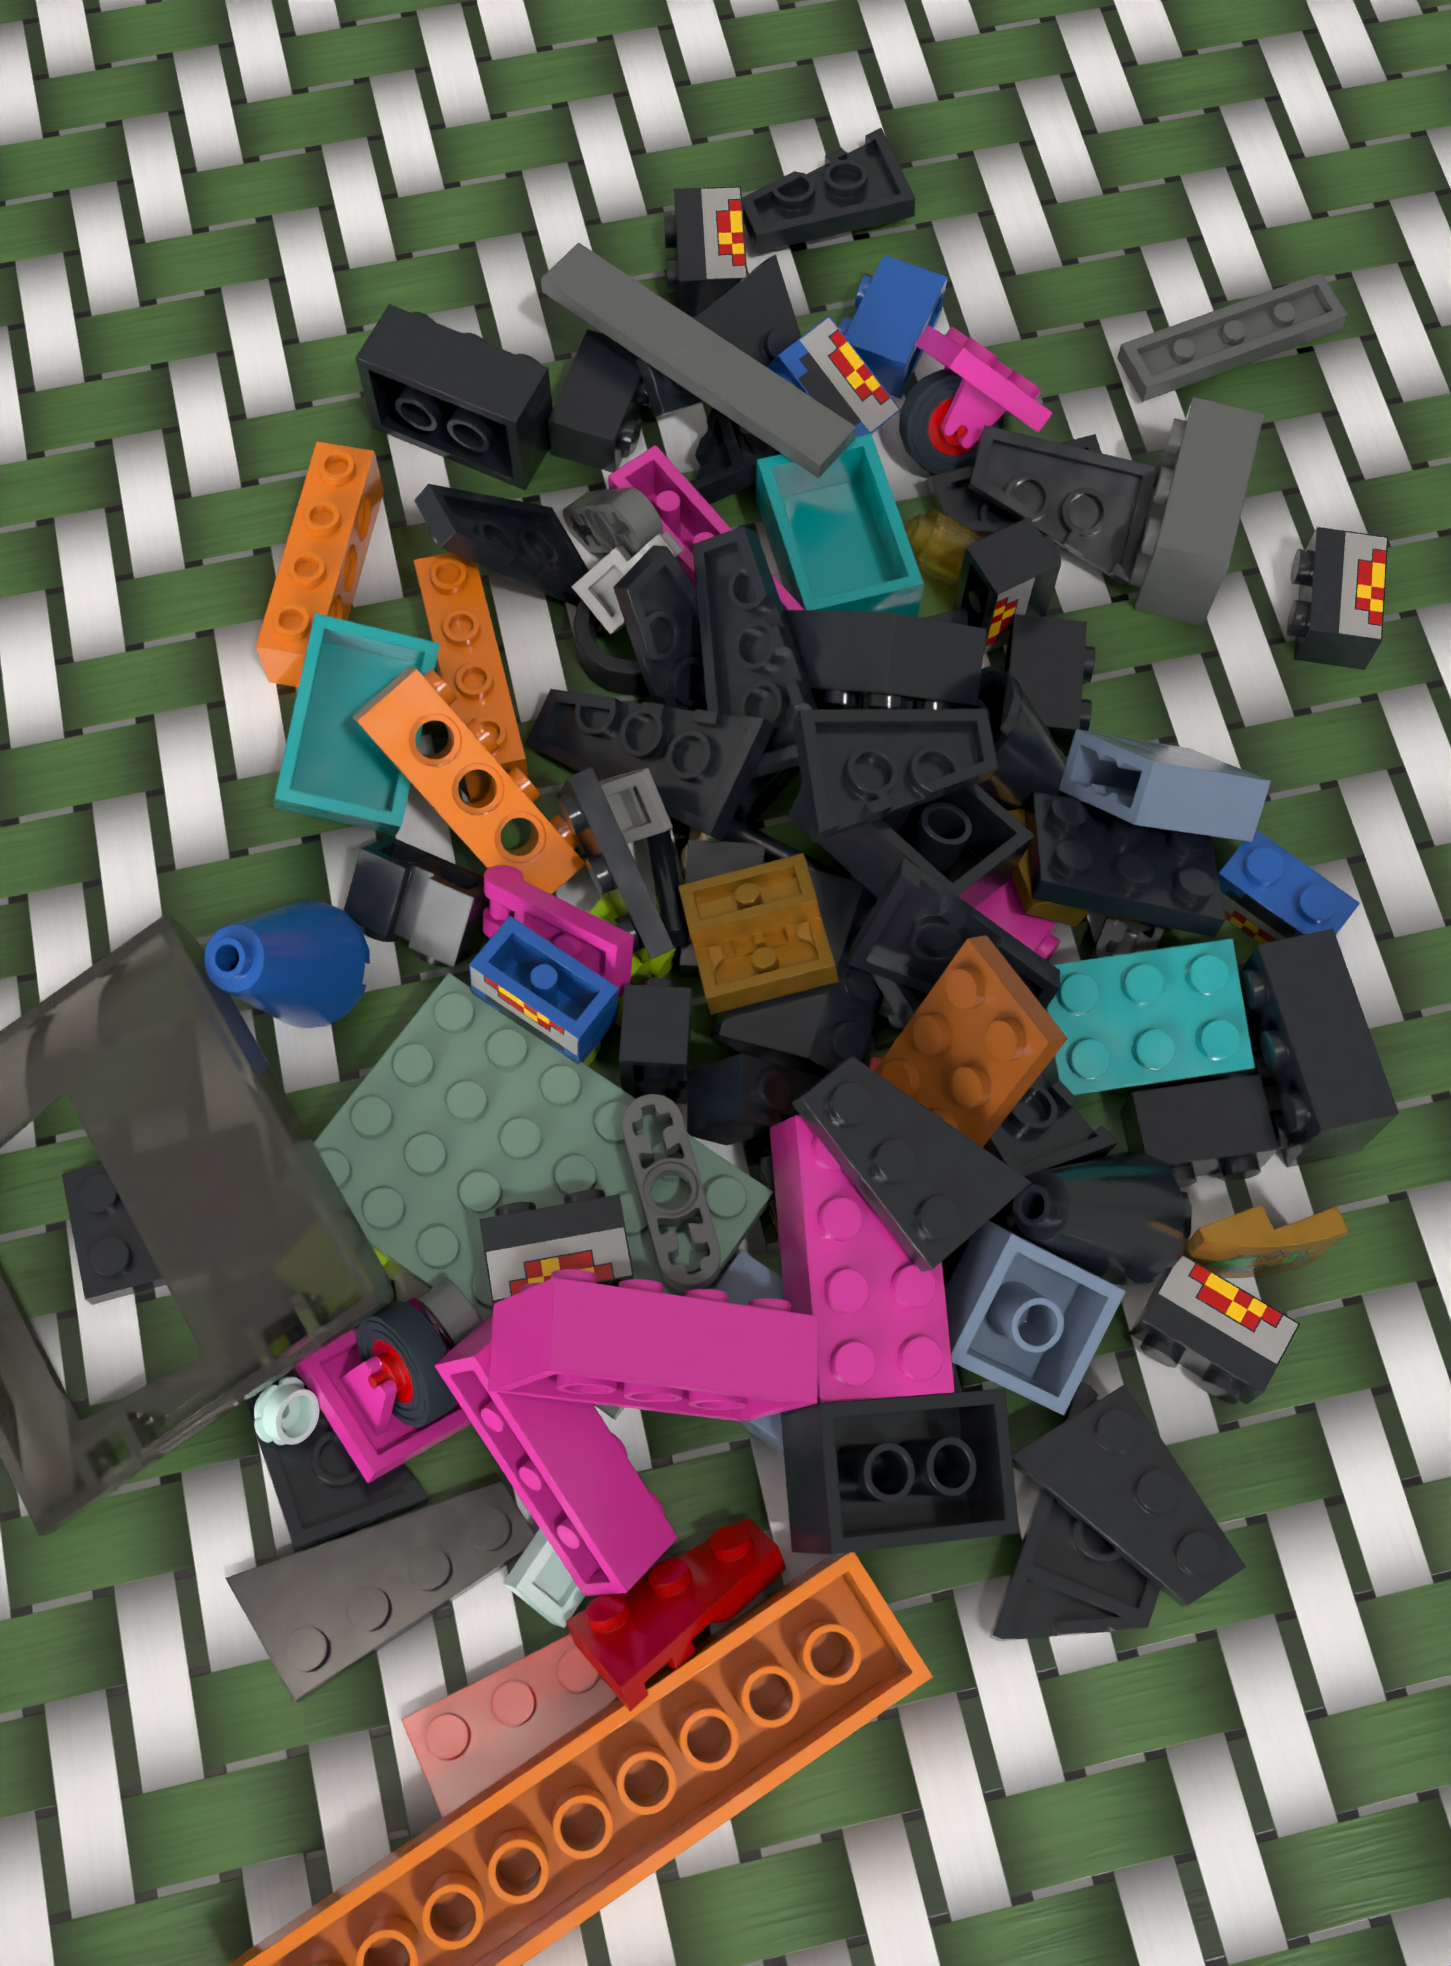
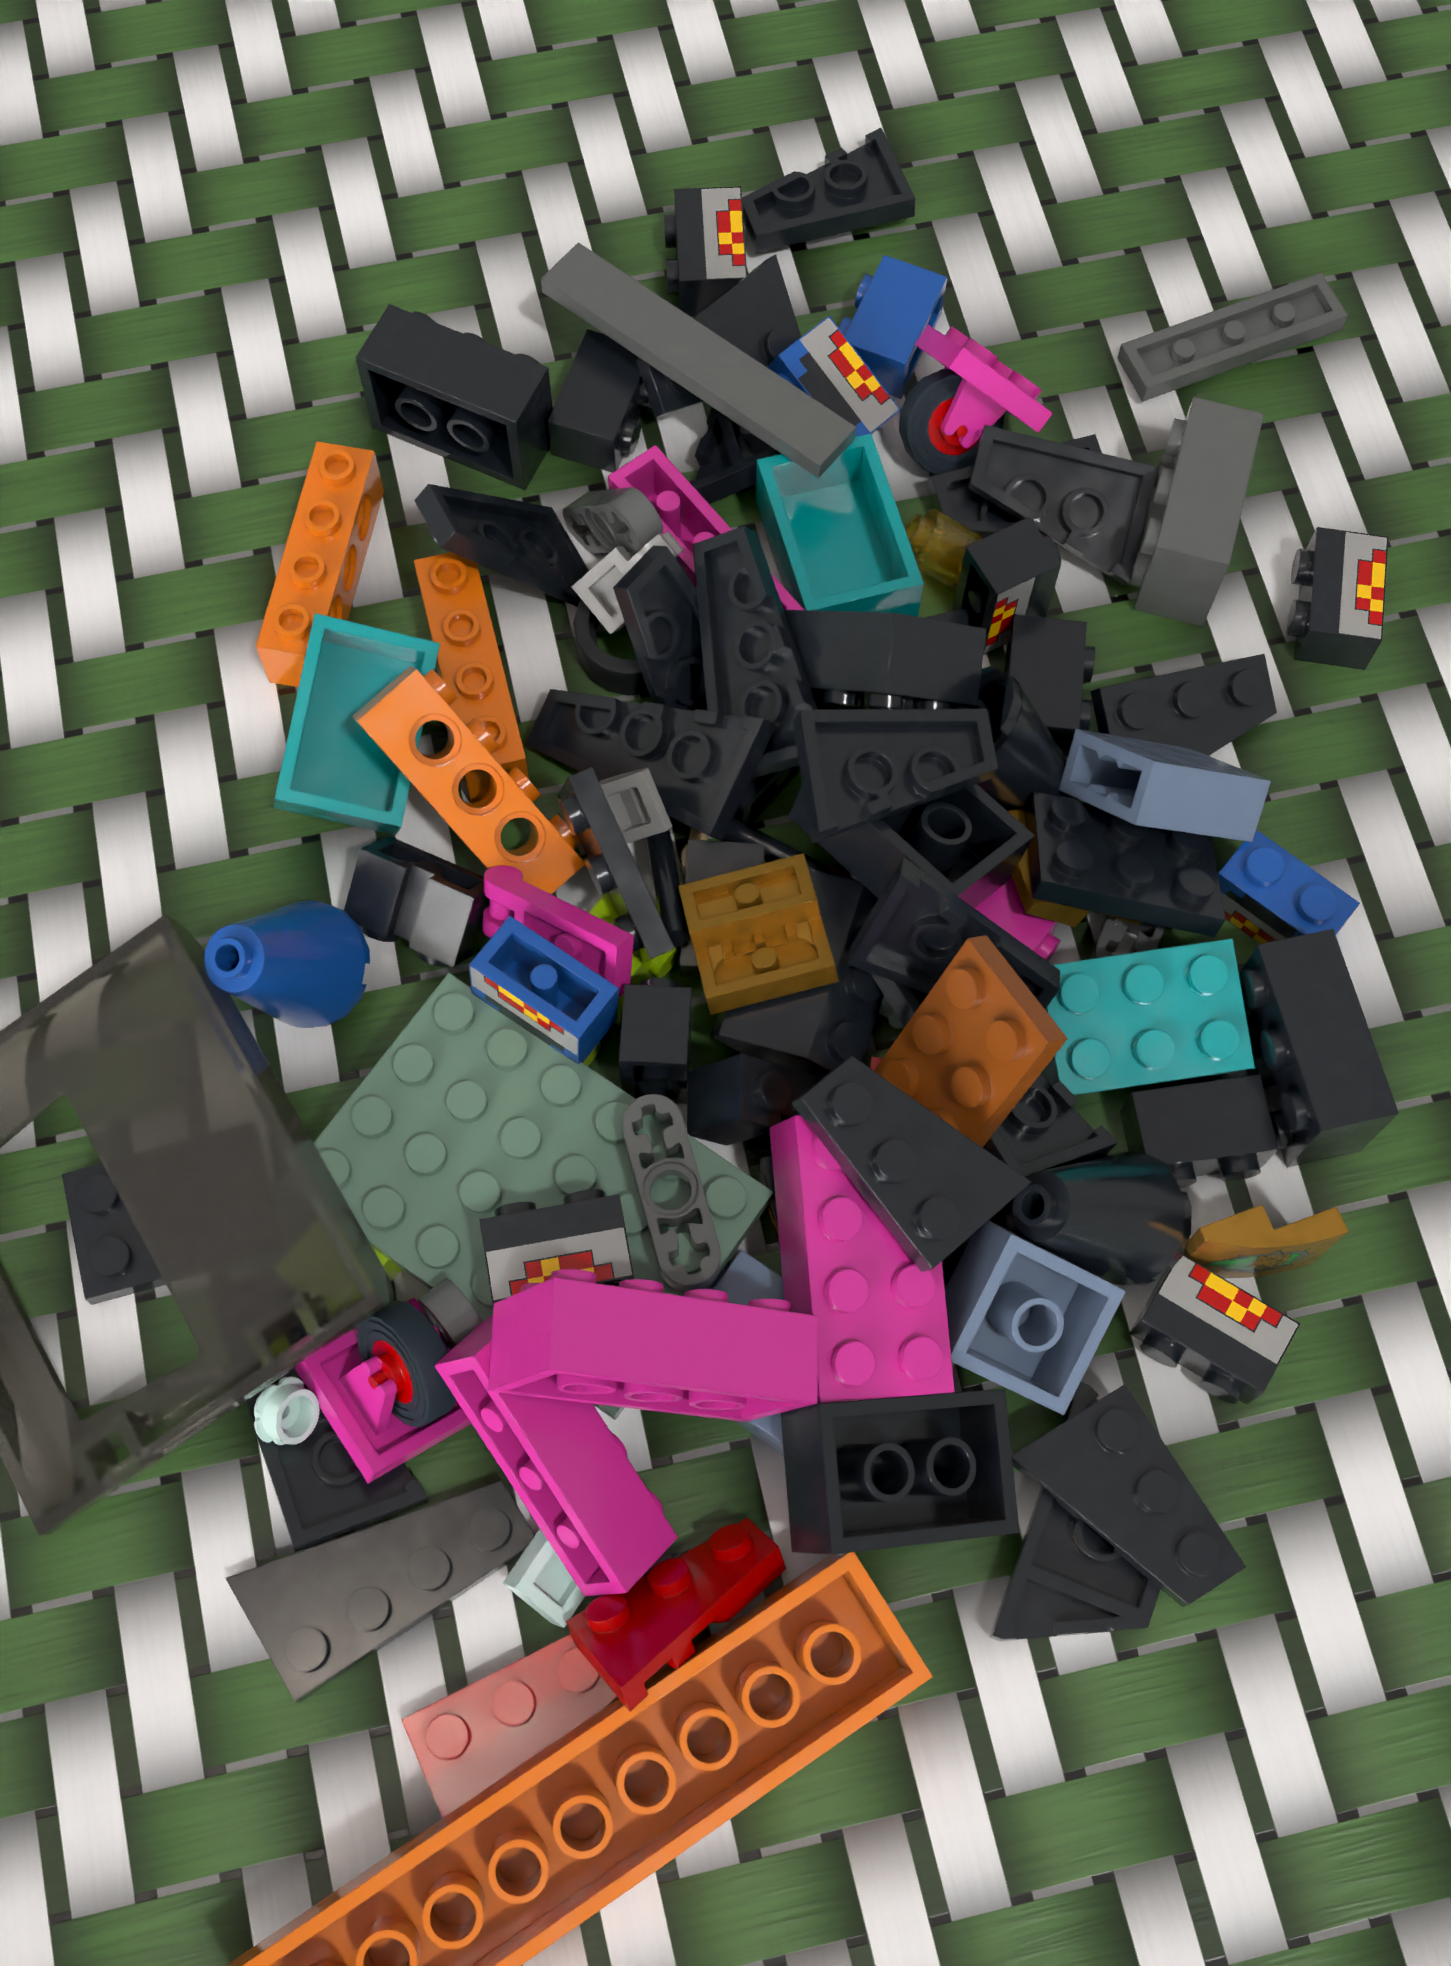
(1189, 707): none -> black wing

